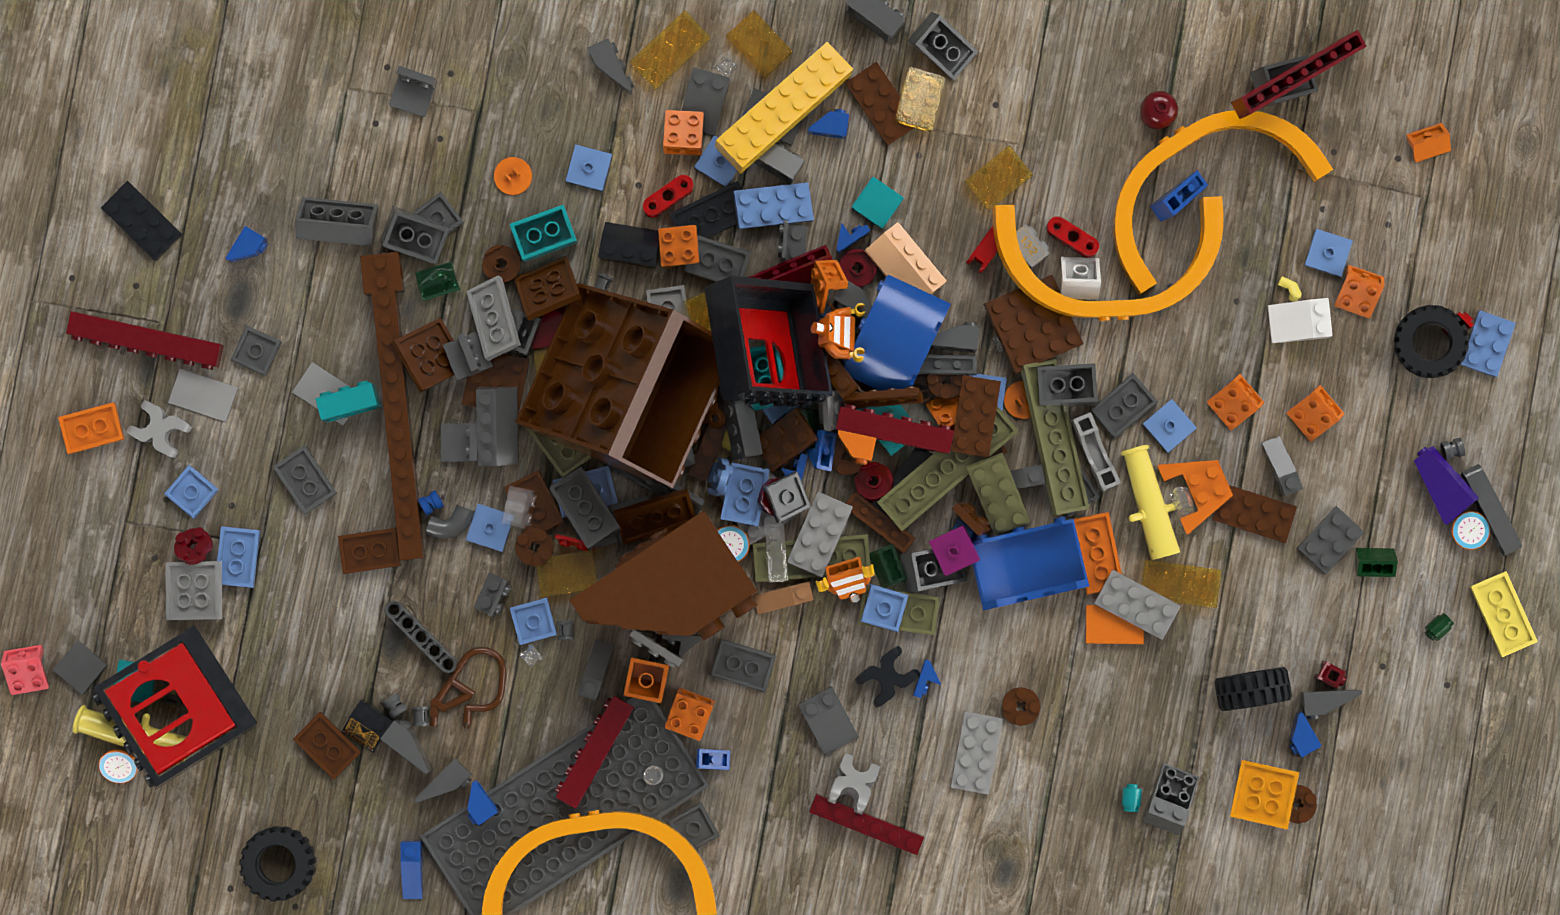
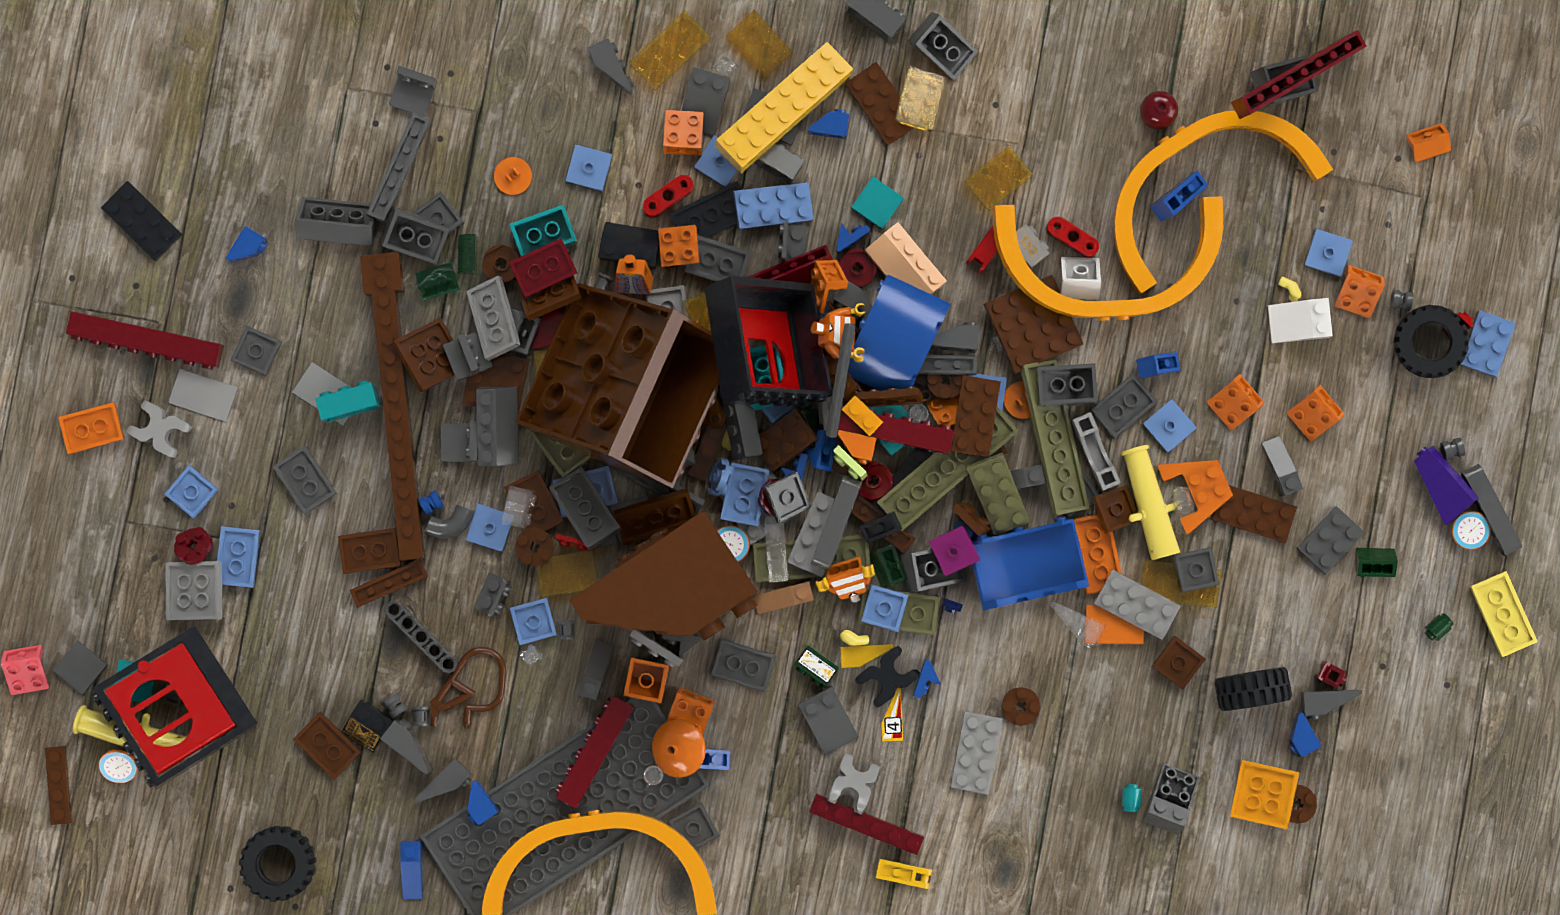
(58, 785): none -> reddish brown plate
(388, 583): none -> reddish brown plate
(399, 167): none -> dark grey plate
(467, 254): none -> clear green brick
(543, 267): none -> dark red plate
(633, 276): none -> orange torso
(687, 745): none -> orange dish
(816, 666): none -> brick
(836, 522): none -> dark grey beam
(840, 380): none -> dark grey axle
(852, 639): none -> light yellow arm
(855, 469): none -> yellowish green plate
(859, 655): none -> yellow sticker
(862, 415): none -> light orange plate
(880, 527): none -> black plate
(892, 722): none -> sticker
(903, 873): none -> yellow plate
(918, 411): none -> clear wheel
(951, 606): none -> clear blue plate
(1081, 626): none -> clear slope
(1114, 508): none -> reddish brown plate
(1158, 365): none -> blue slope
(1178, 662): none -> reddish brown plate
(1196, 569): none -> dark grey tile
(1401, 300): none -> dark grey wheel

